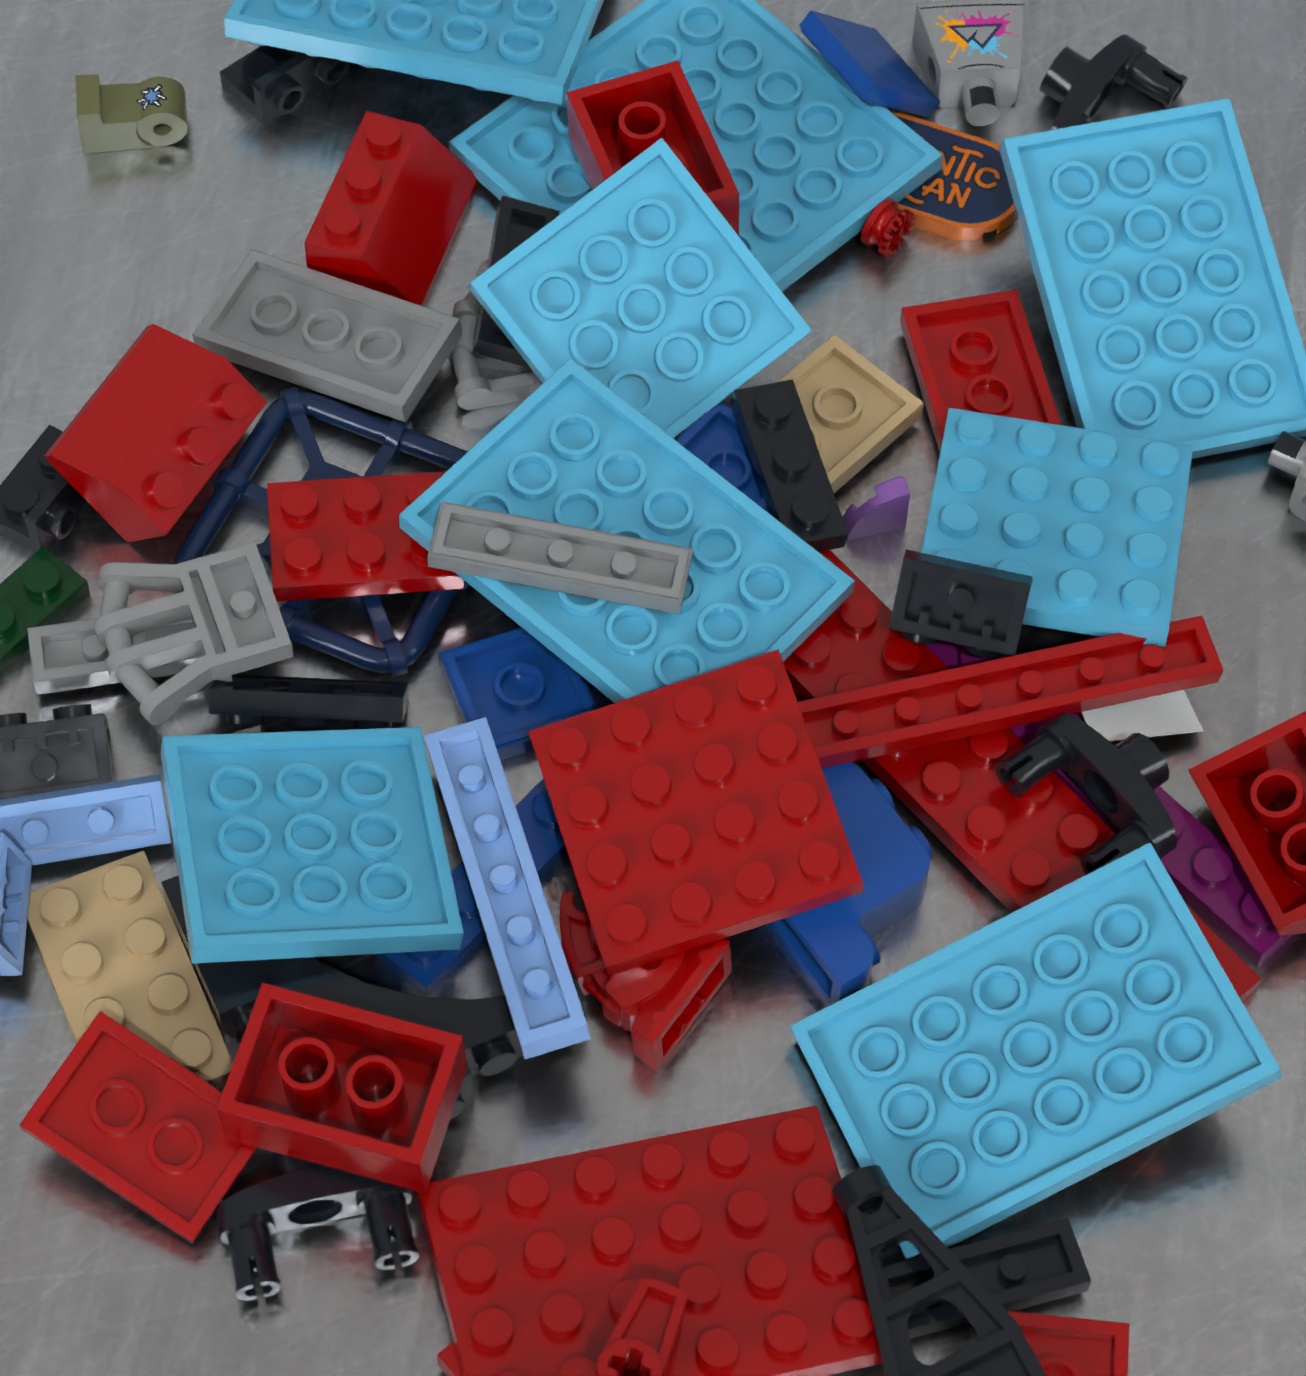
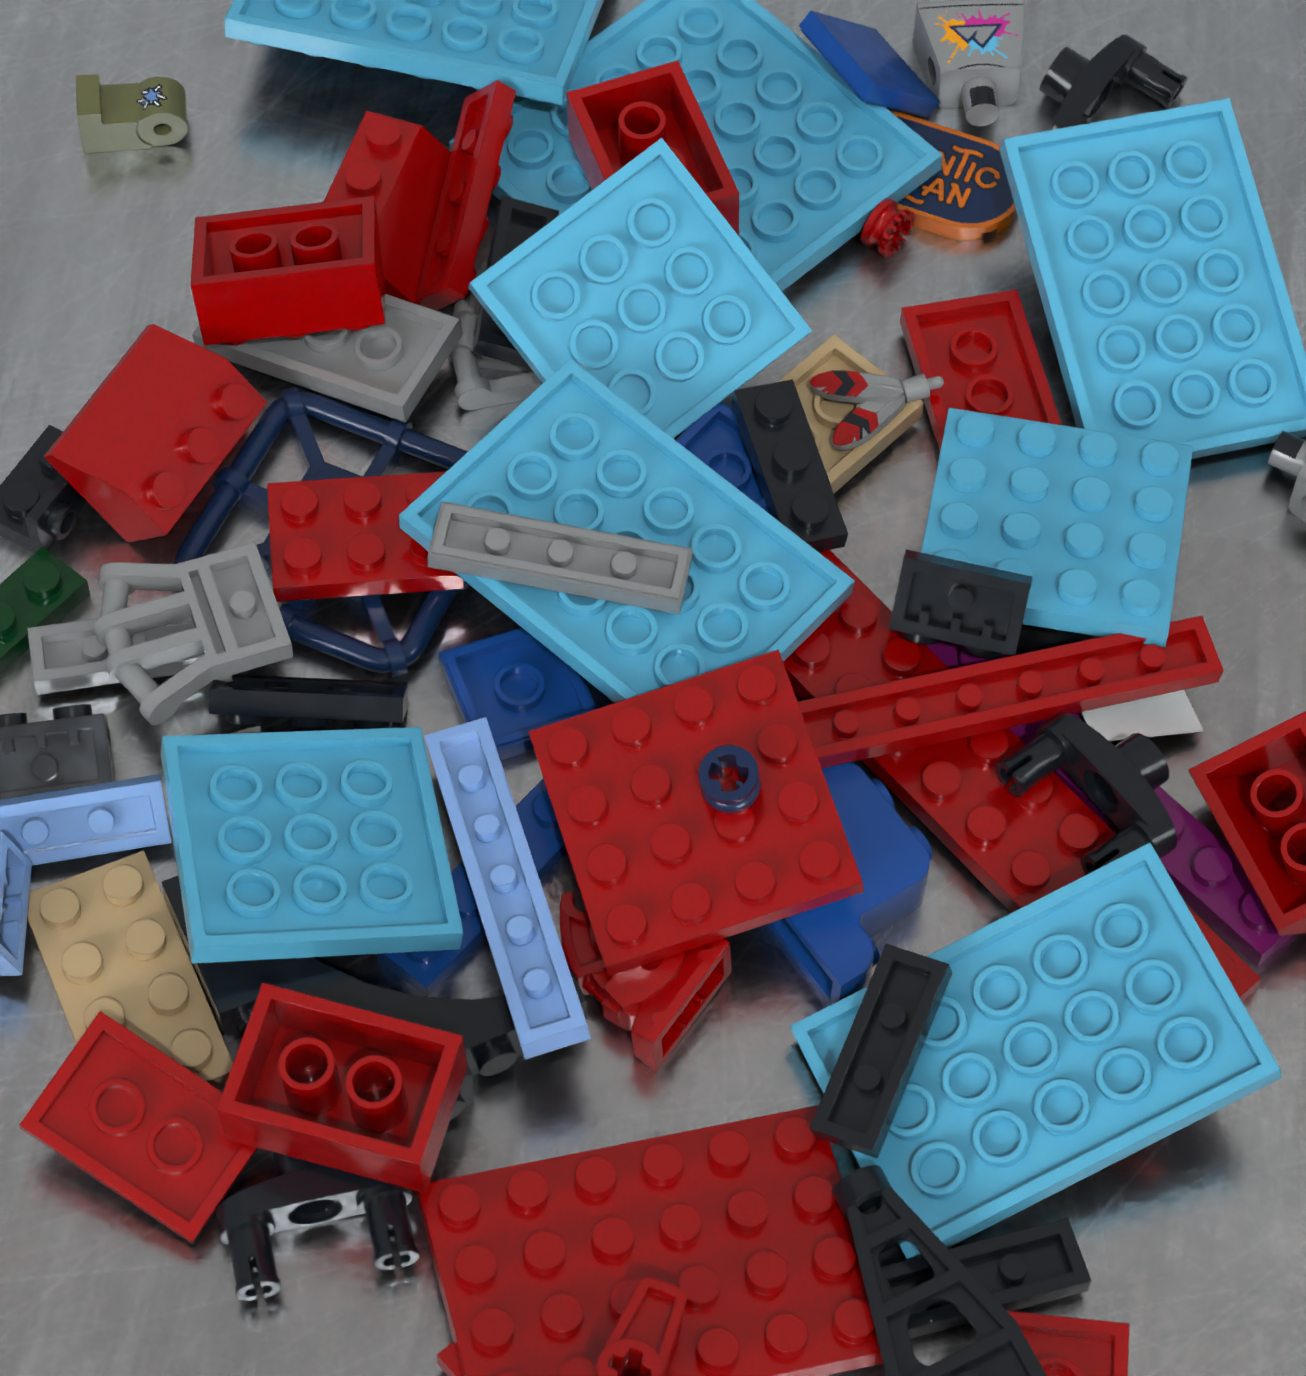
(278, 80): black bracket -> none
(288, 271): none -> red slope
(465, 196): none -> red plate
(747, 767): none -> dark blue bush
(879, 398): none -> piece
(880, 513): medium lavender tile -> none
(881, 1050): none -> black plate

